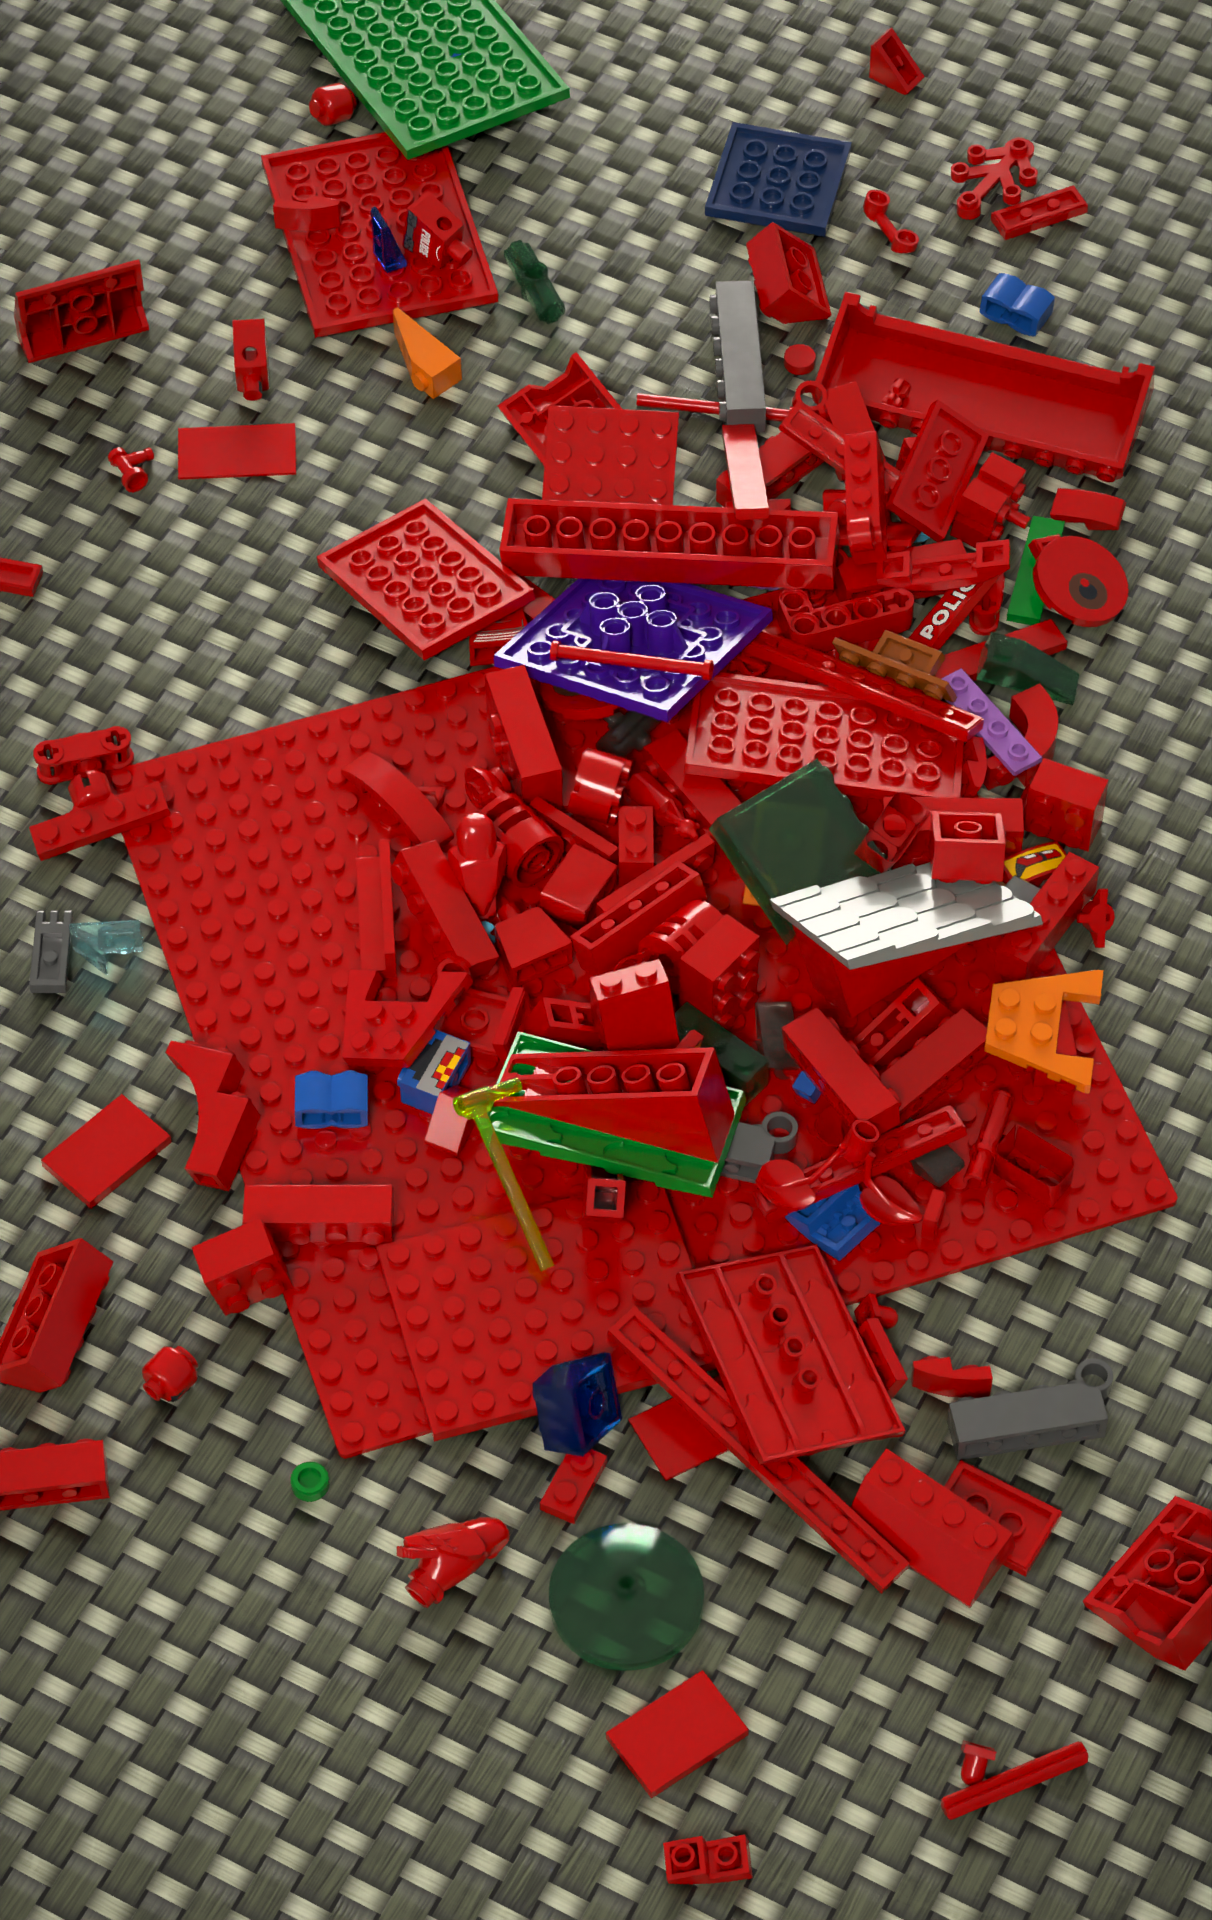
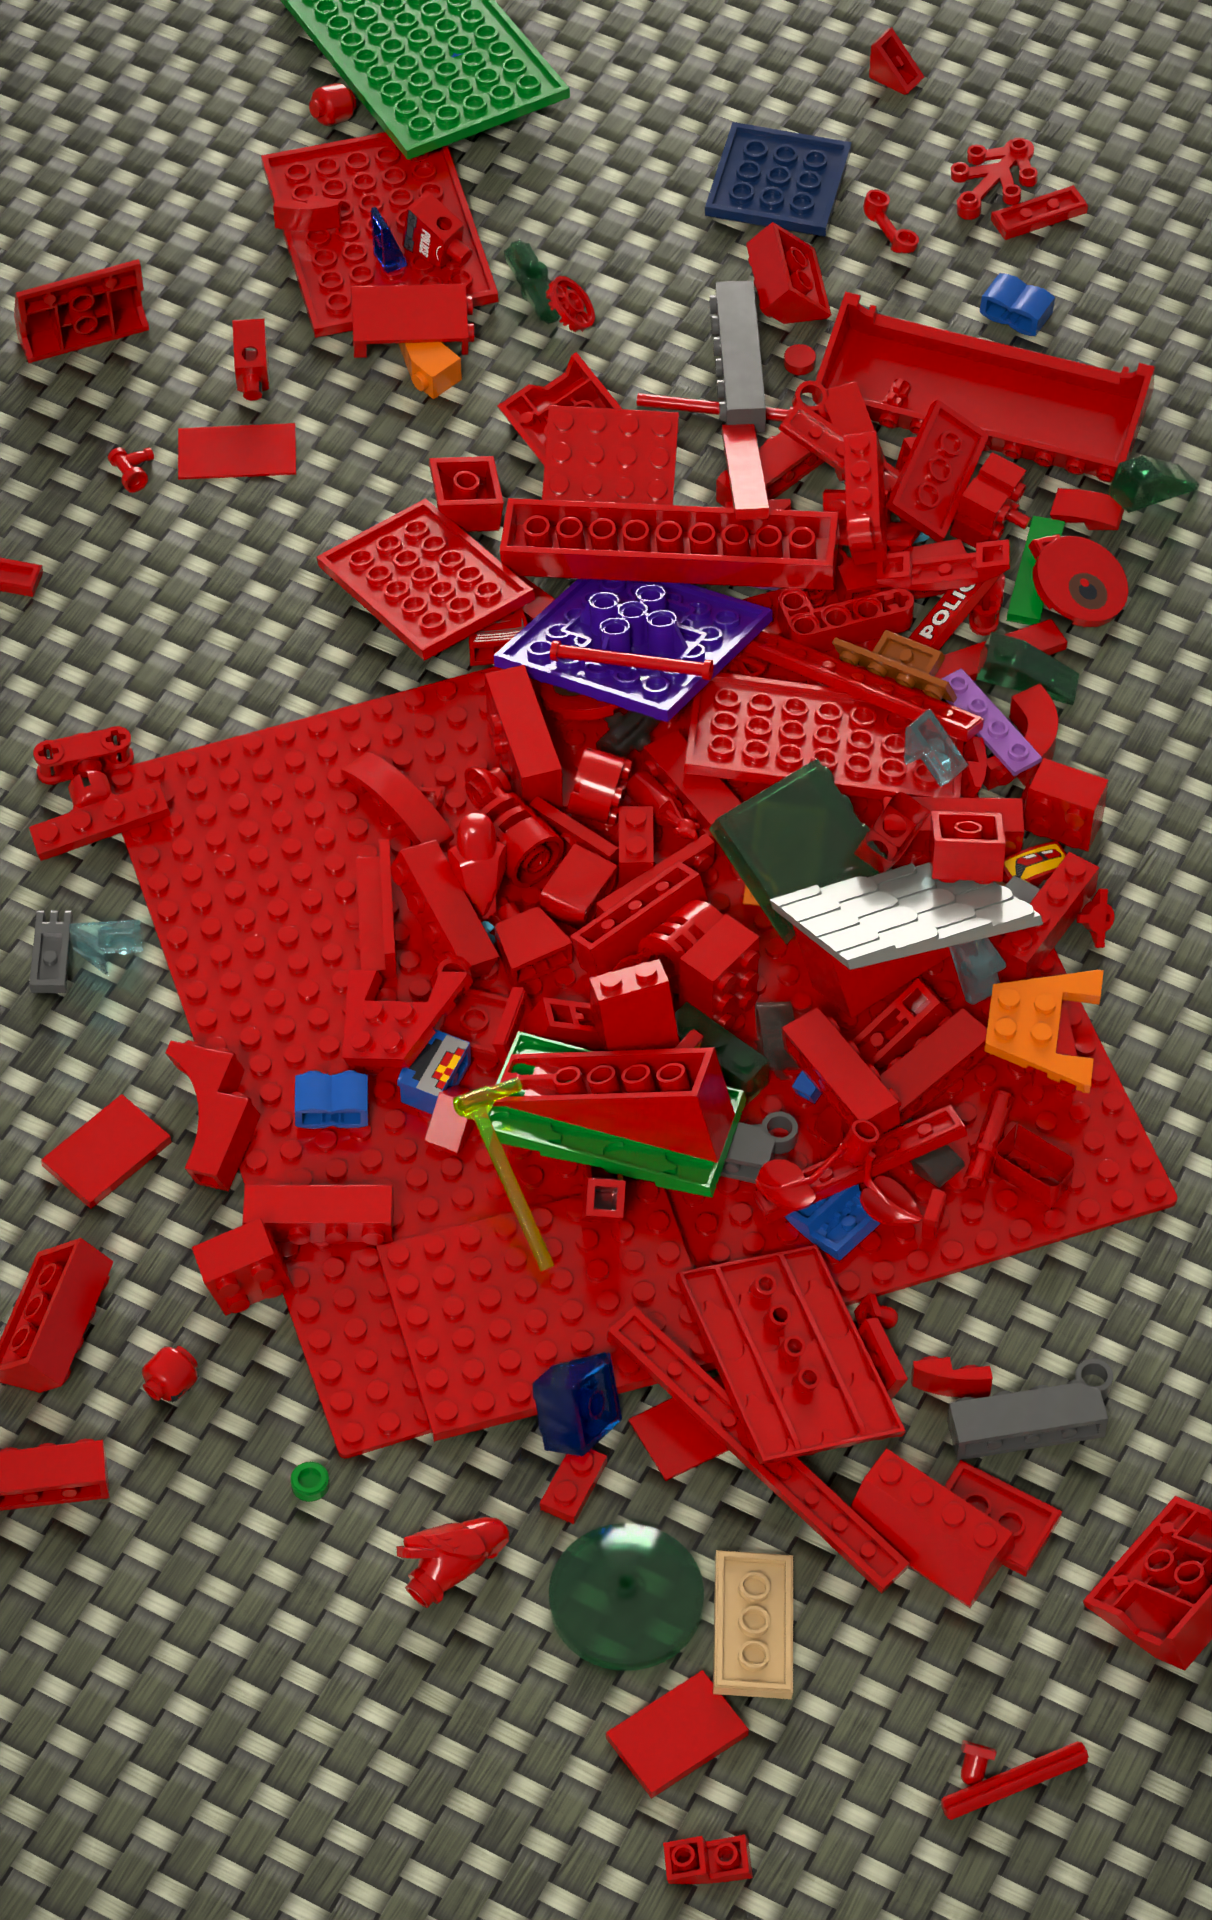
(410, 315): none -> red panel
(468, 491): none -> red slope
(570, 303): none -> red wheel
(753, 1625): none -> tan tile
(930, 742): none -> clear light blue slope
(977, 968): none -> clear light blue slope
(1148, 482): none -> clear green slope

